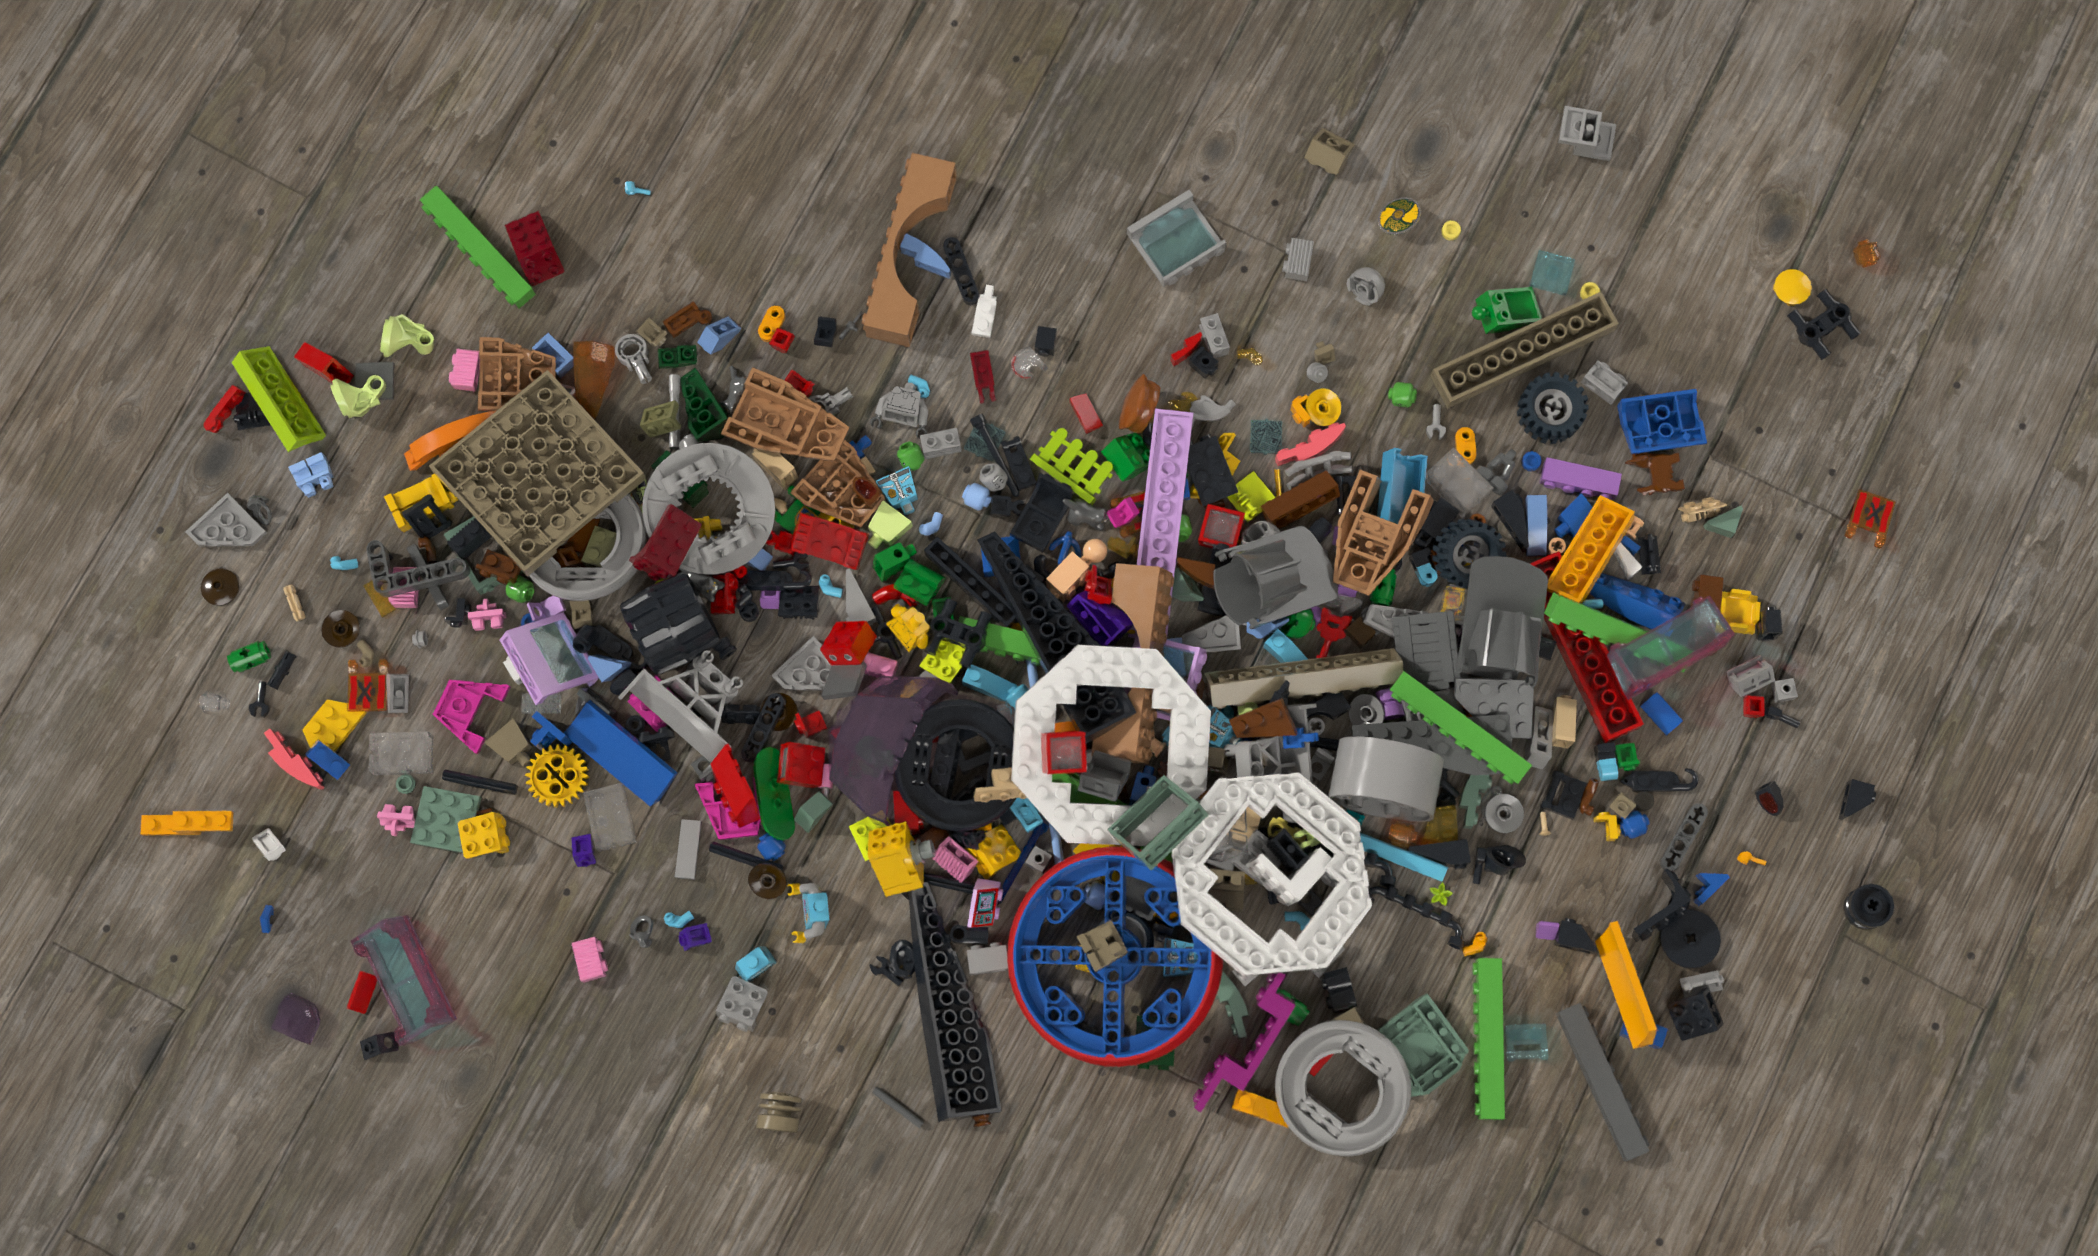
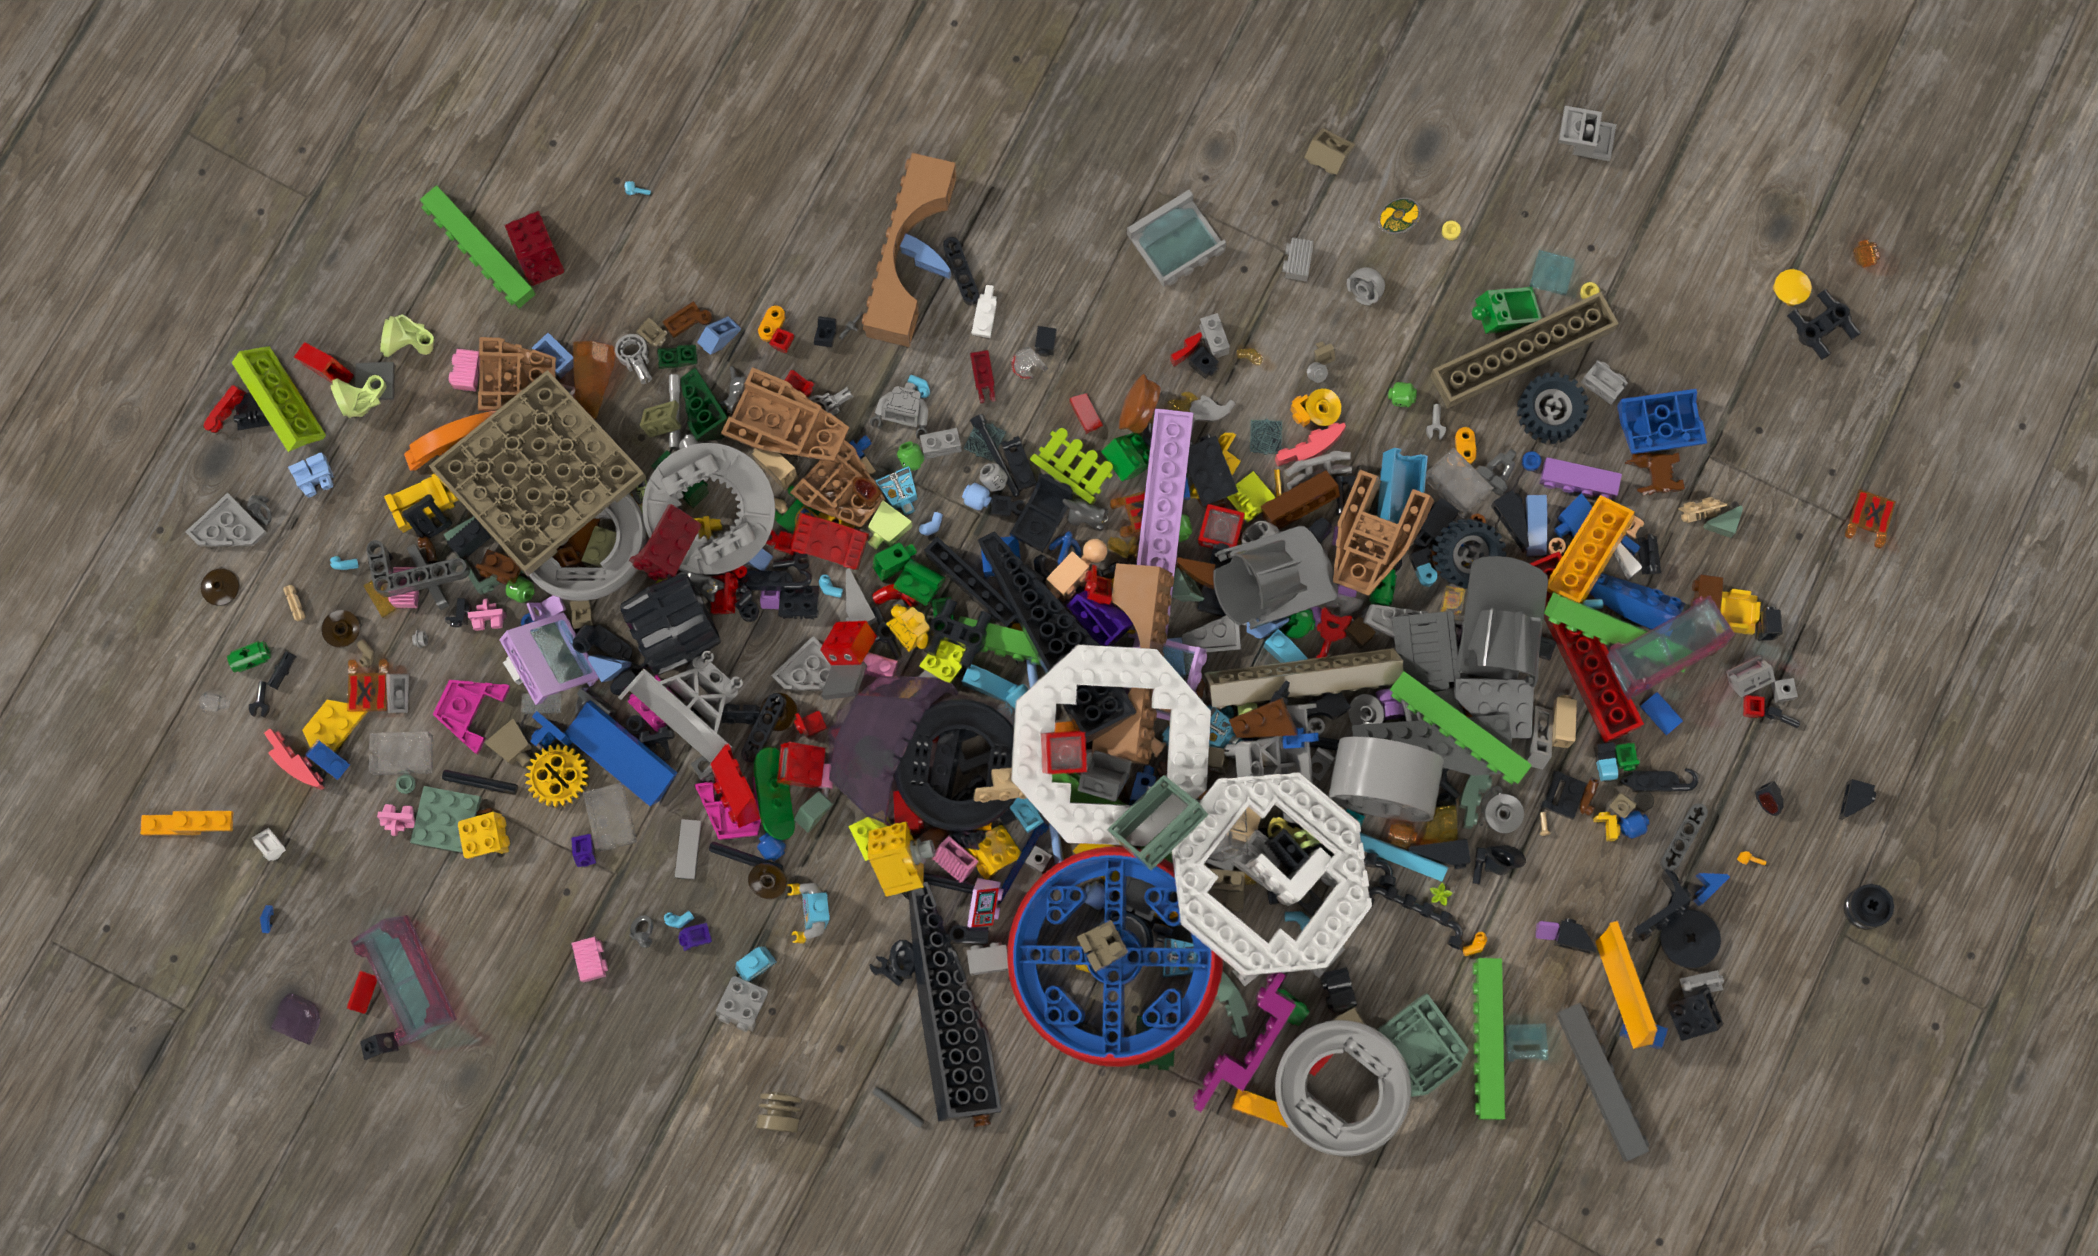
(725, 648): black wheel -> none
(1123, 513): dark pink bracket -> none

